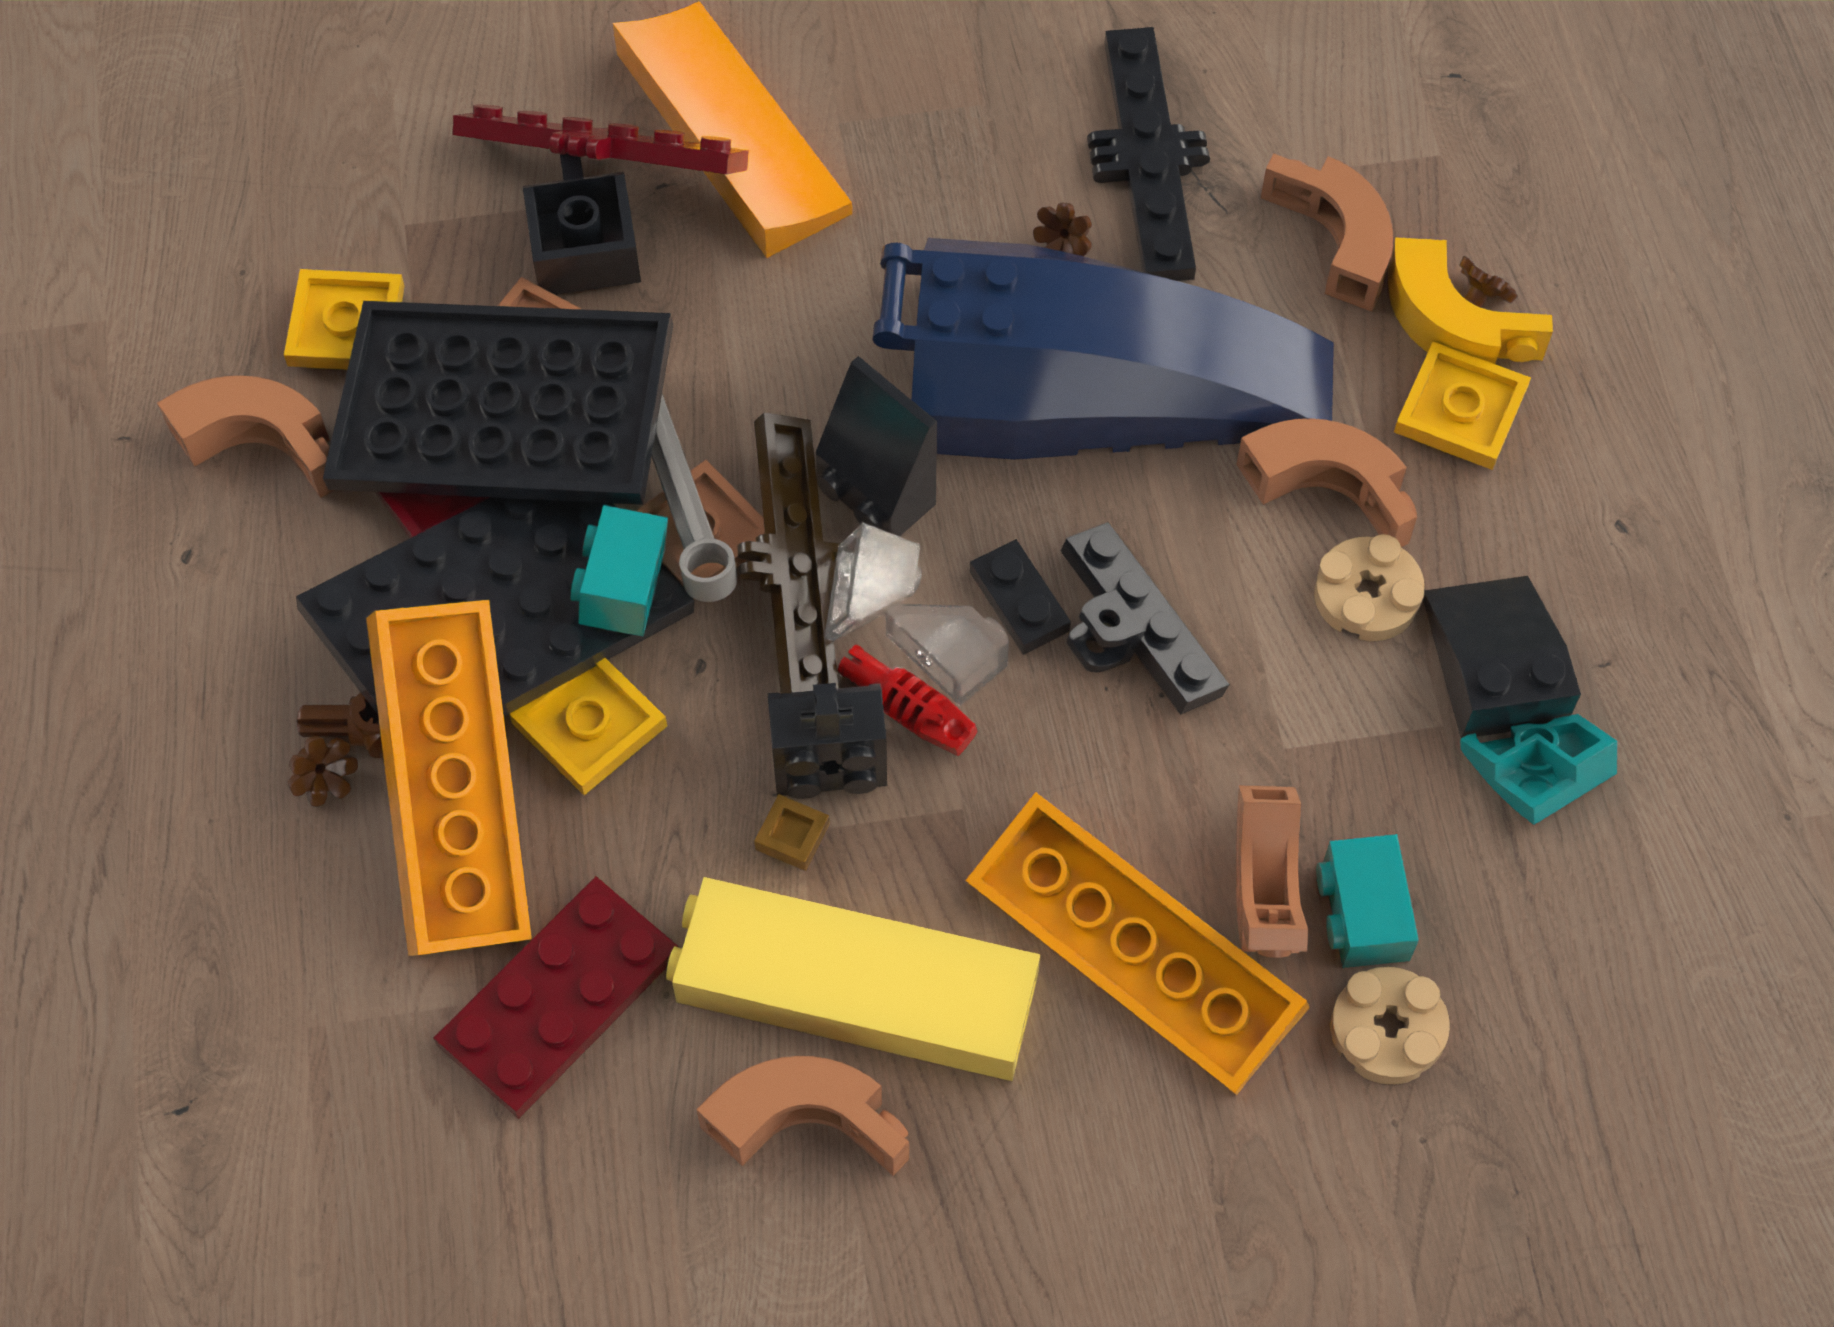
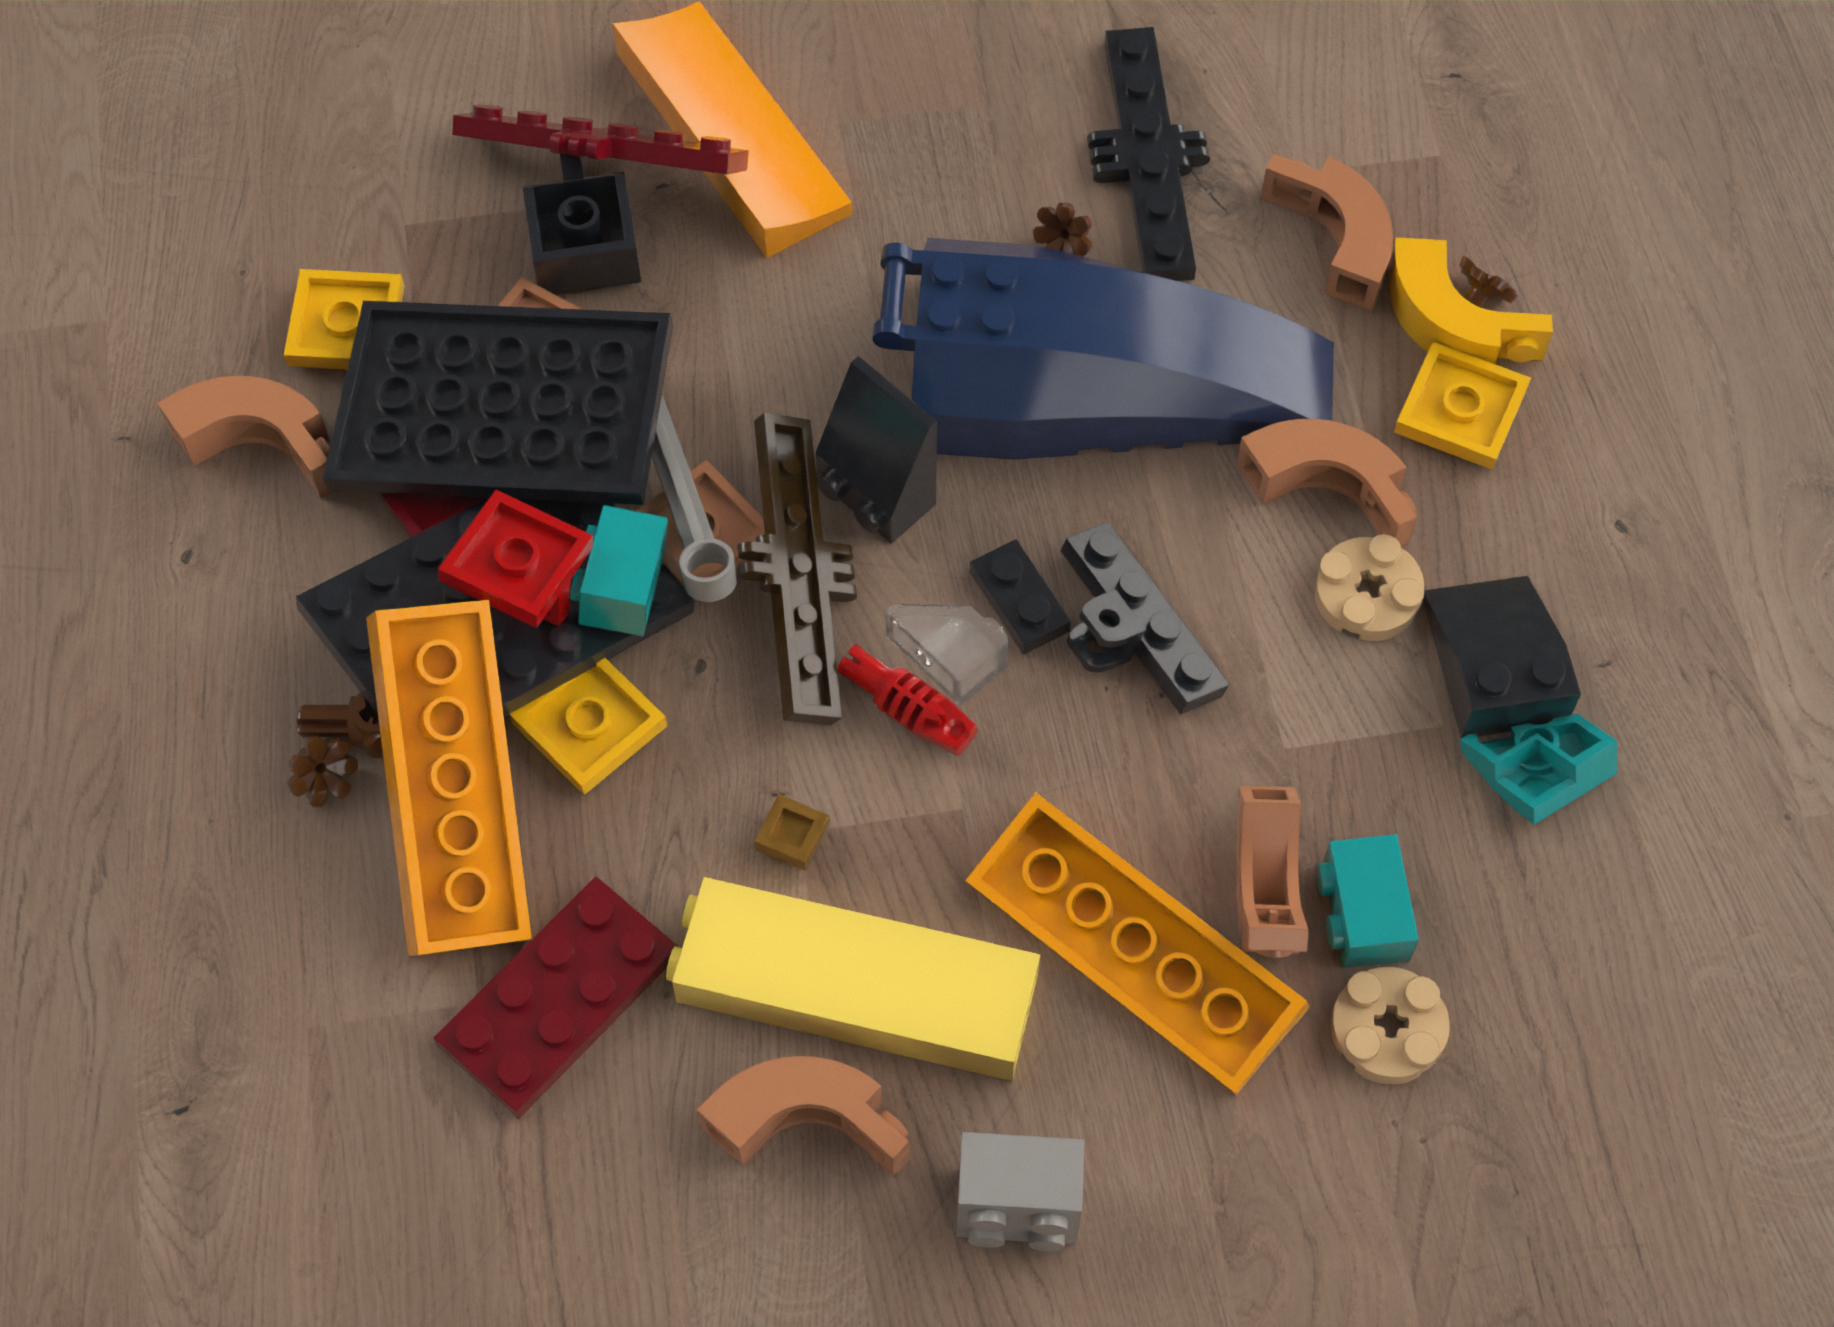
(517, 560): none -> red bracket
(828, 740): black hinge -> none
(869, 577): clear slope -> none
(1020, 1190): none -> light grey brick

